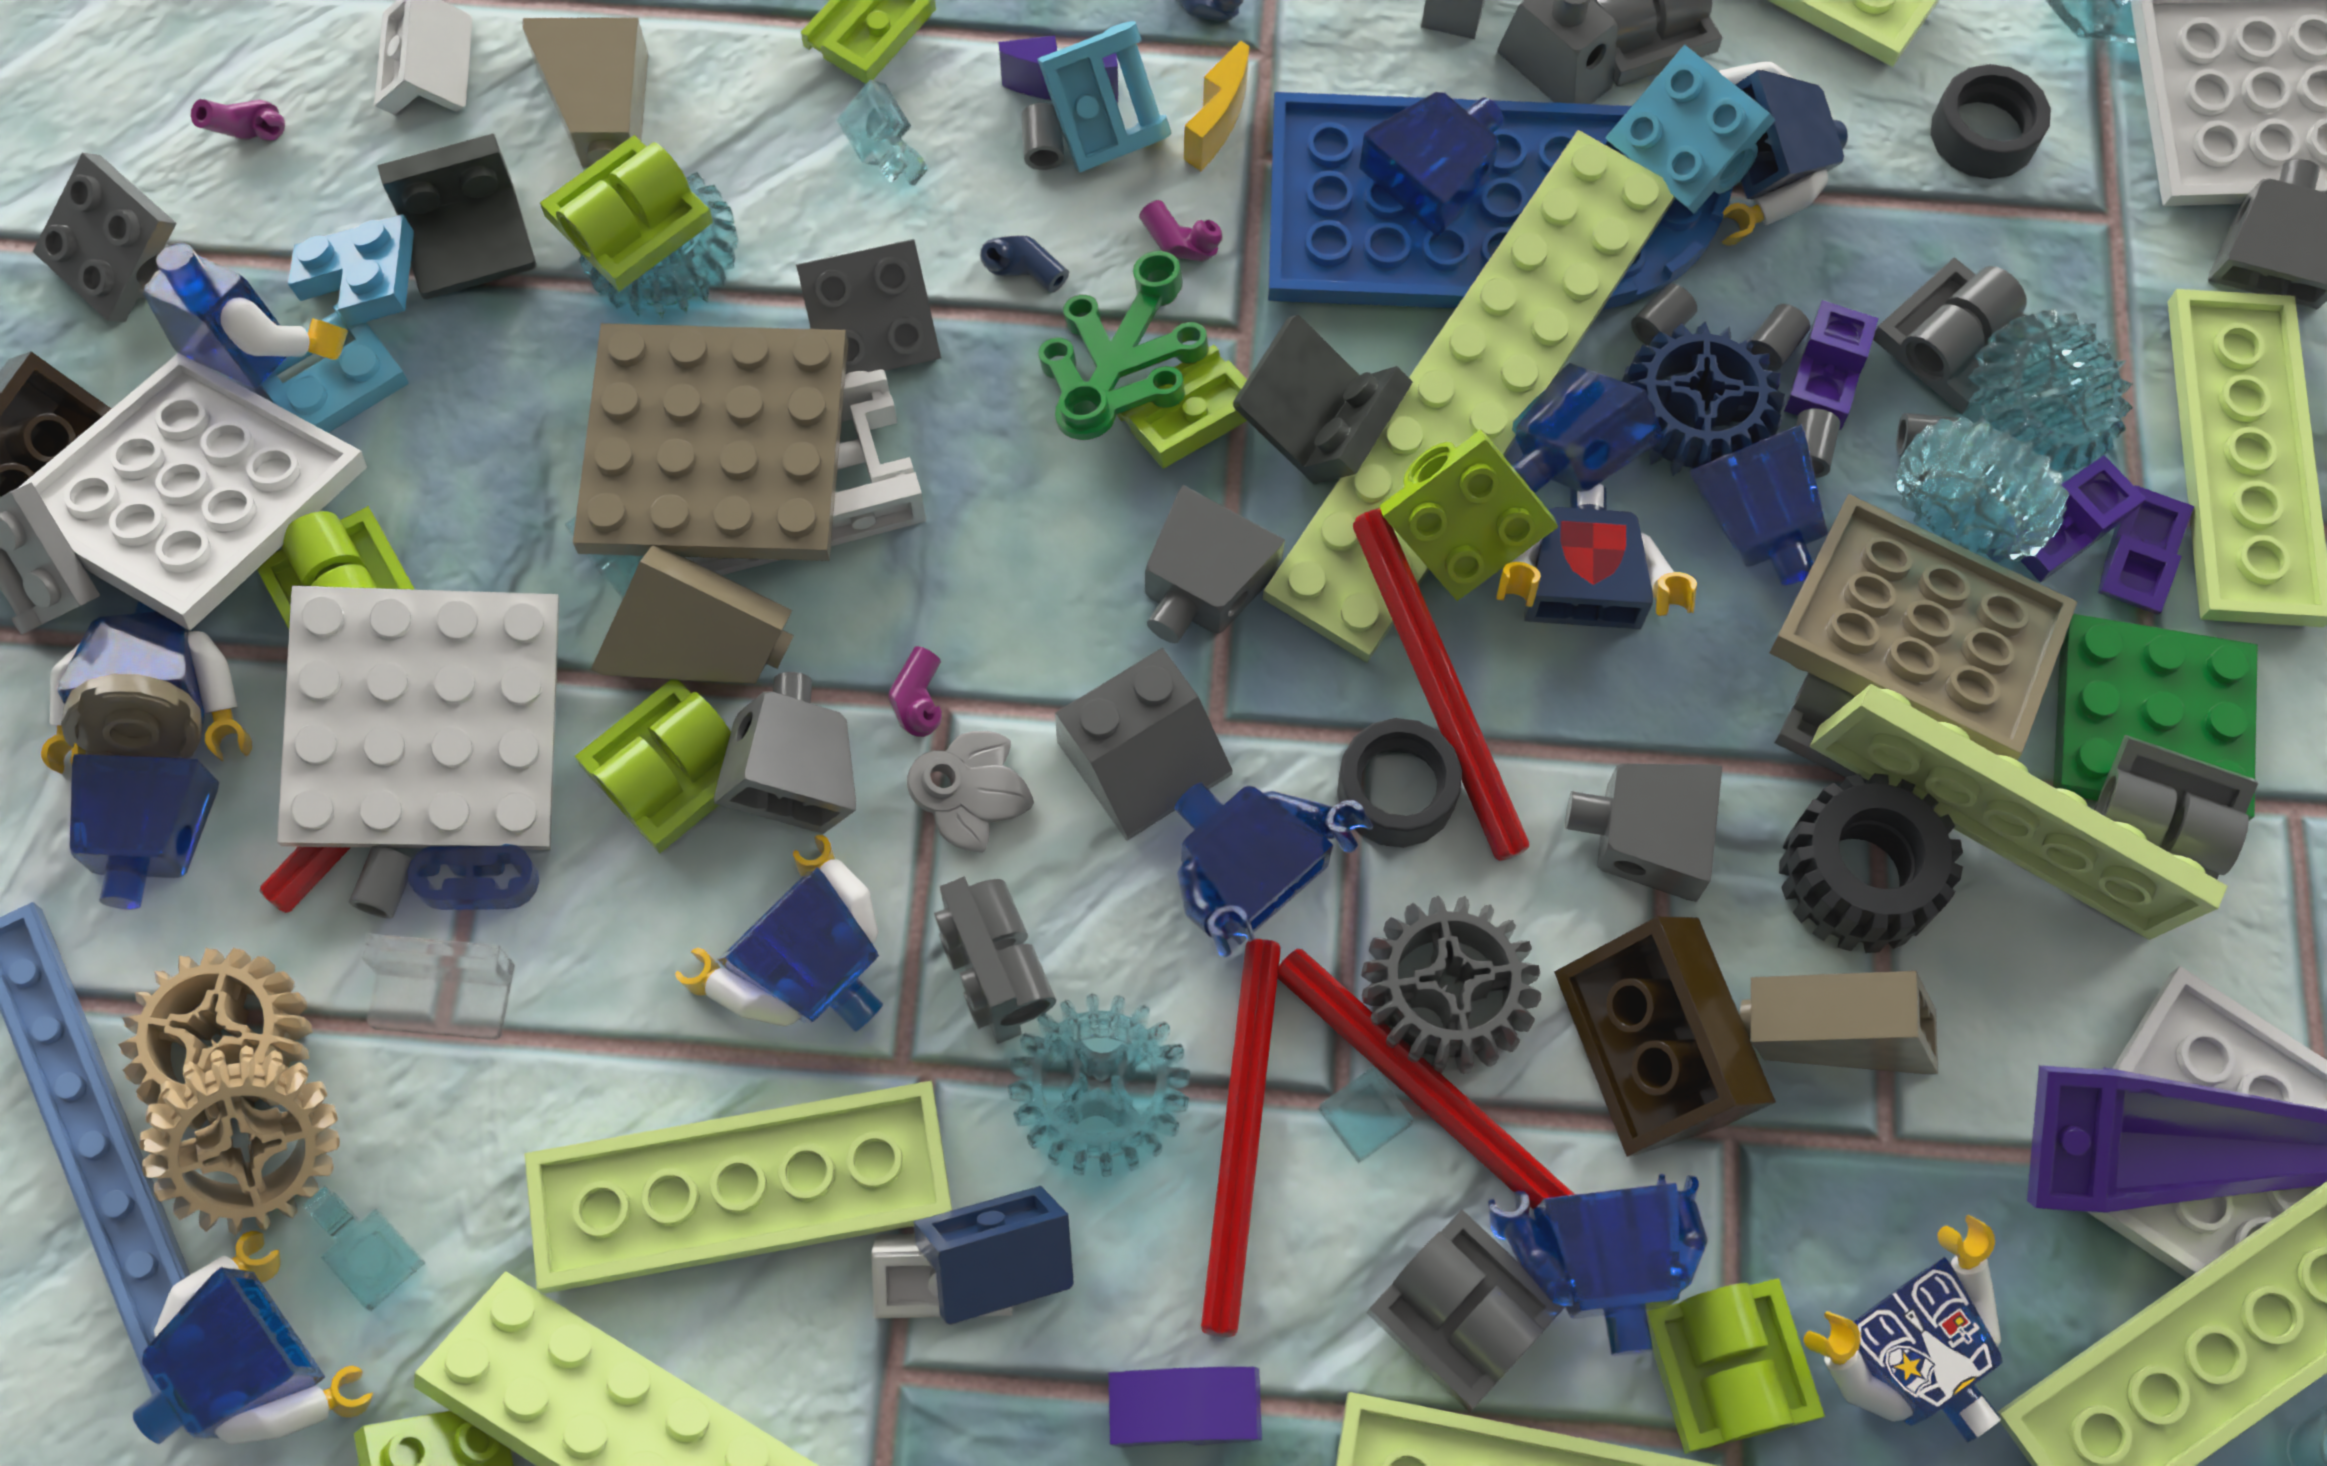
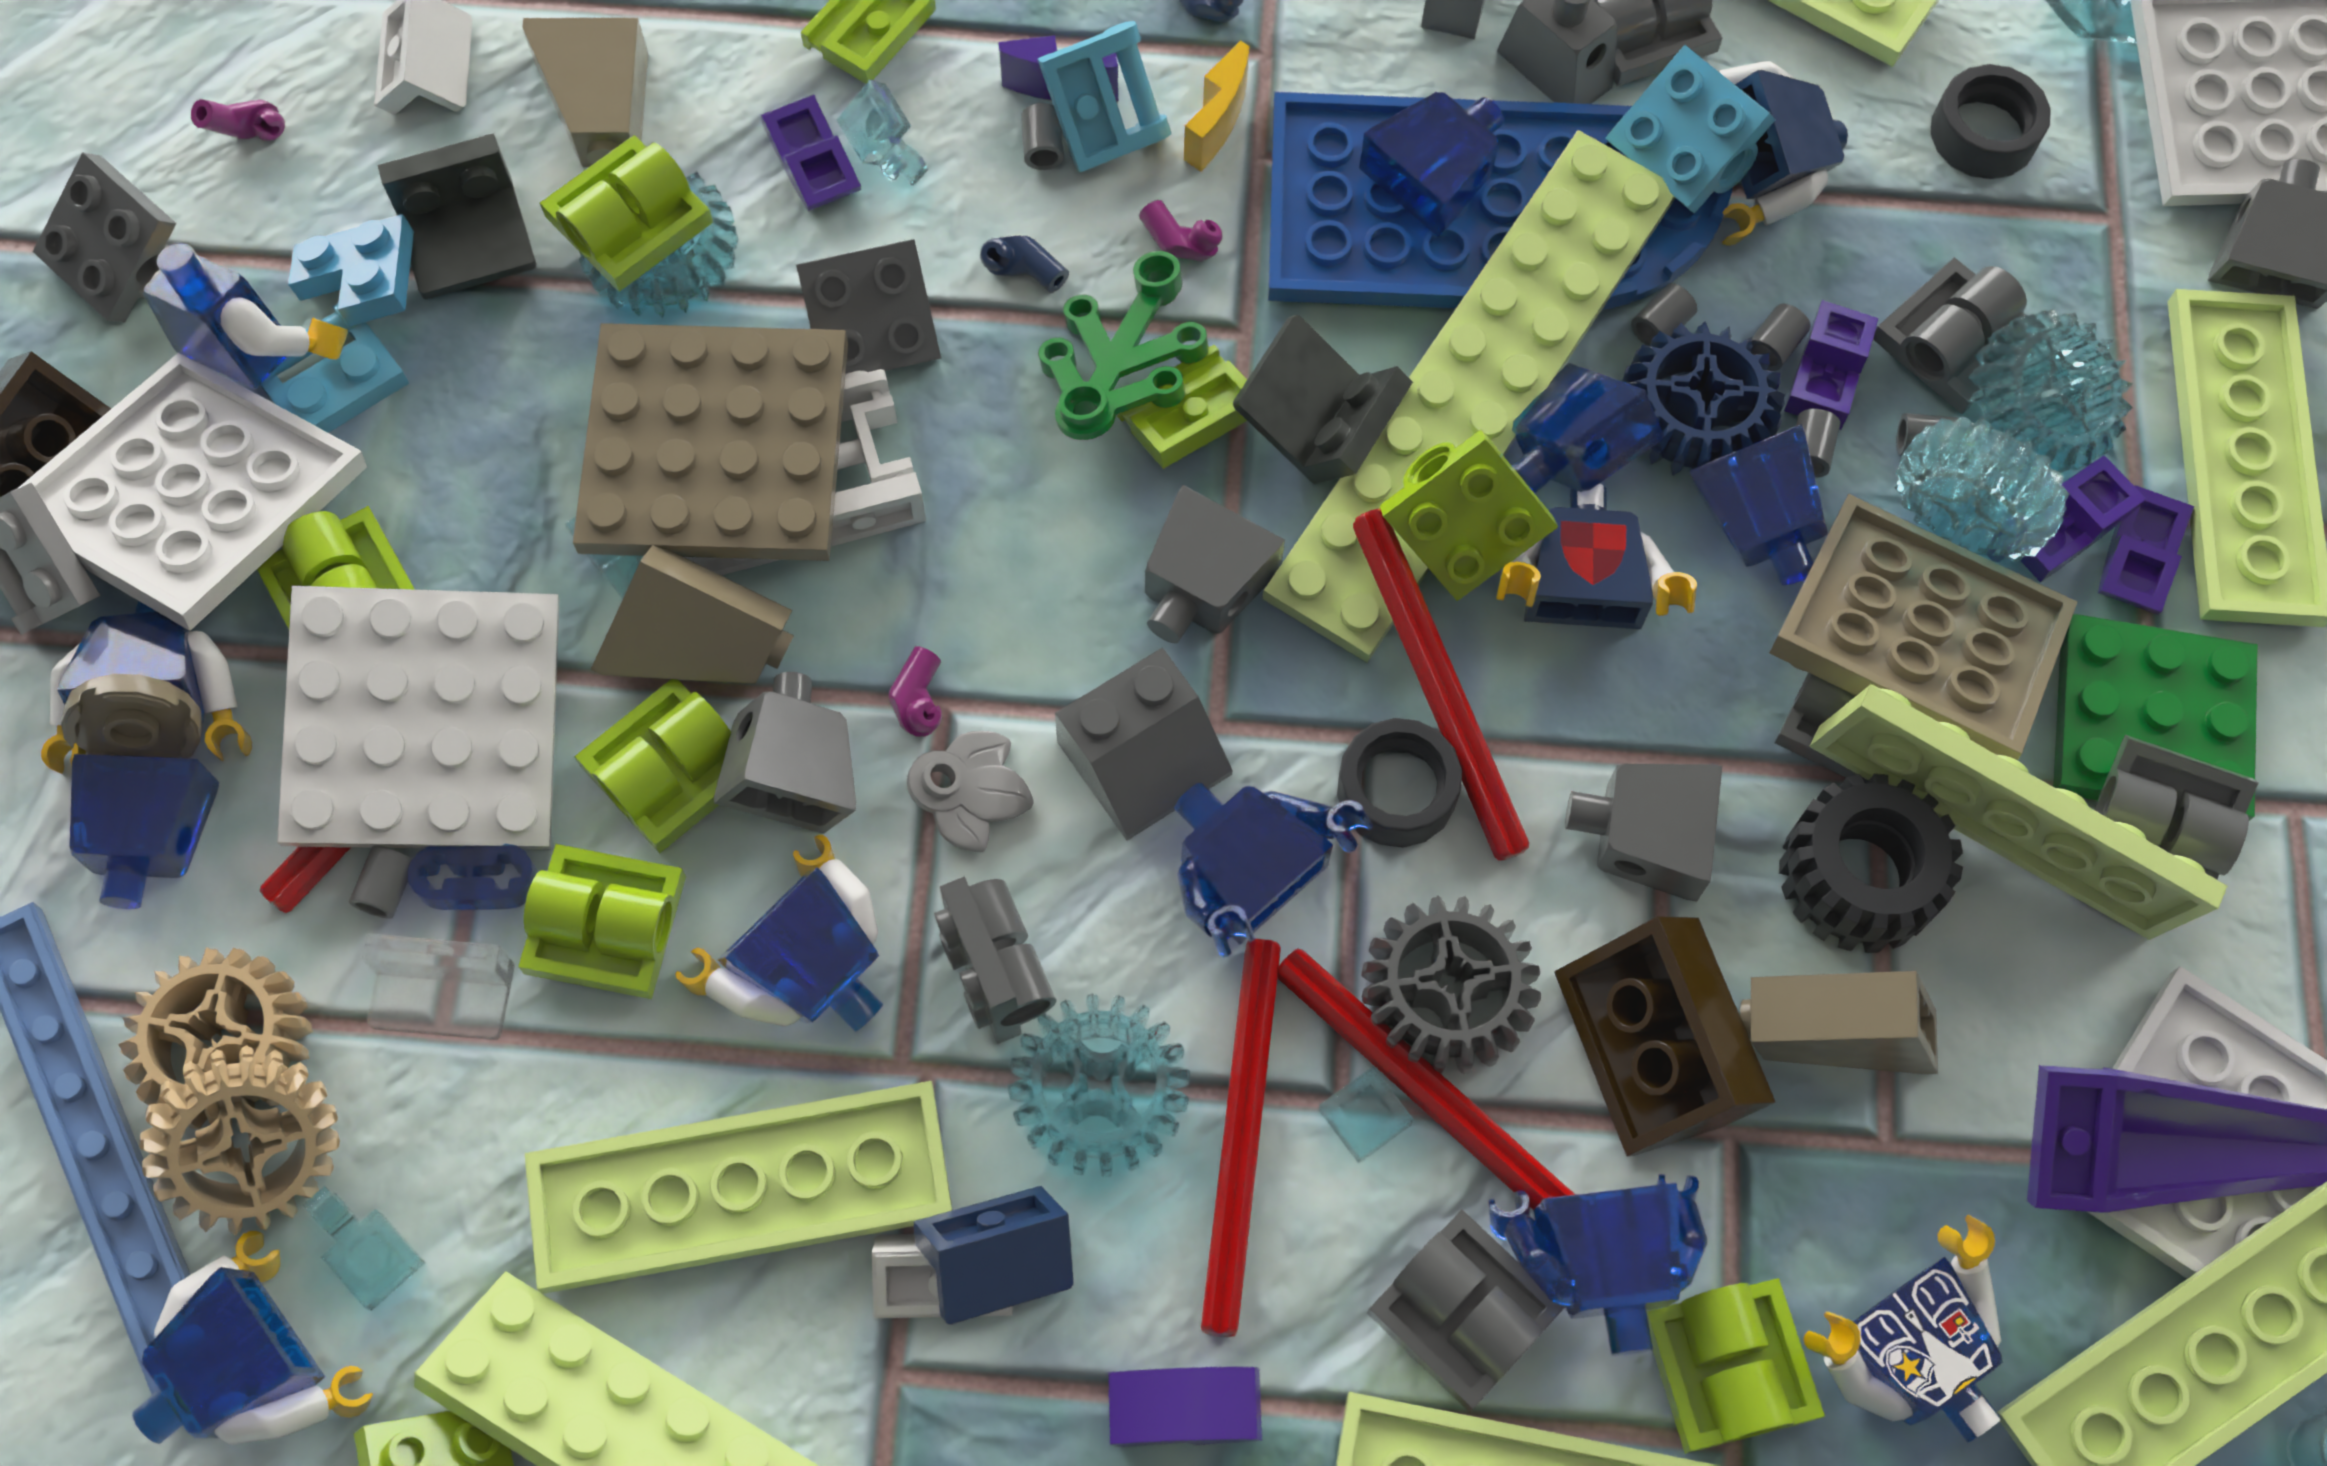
(600, 920): none -> lime plate
(810, 153): none -> dark purple slope

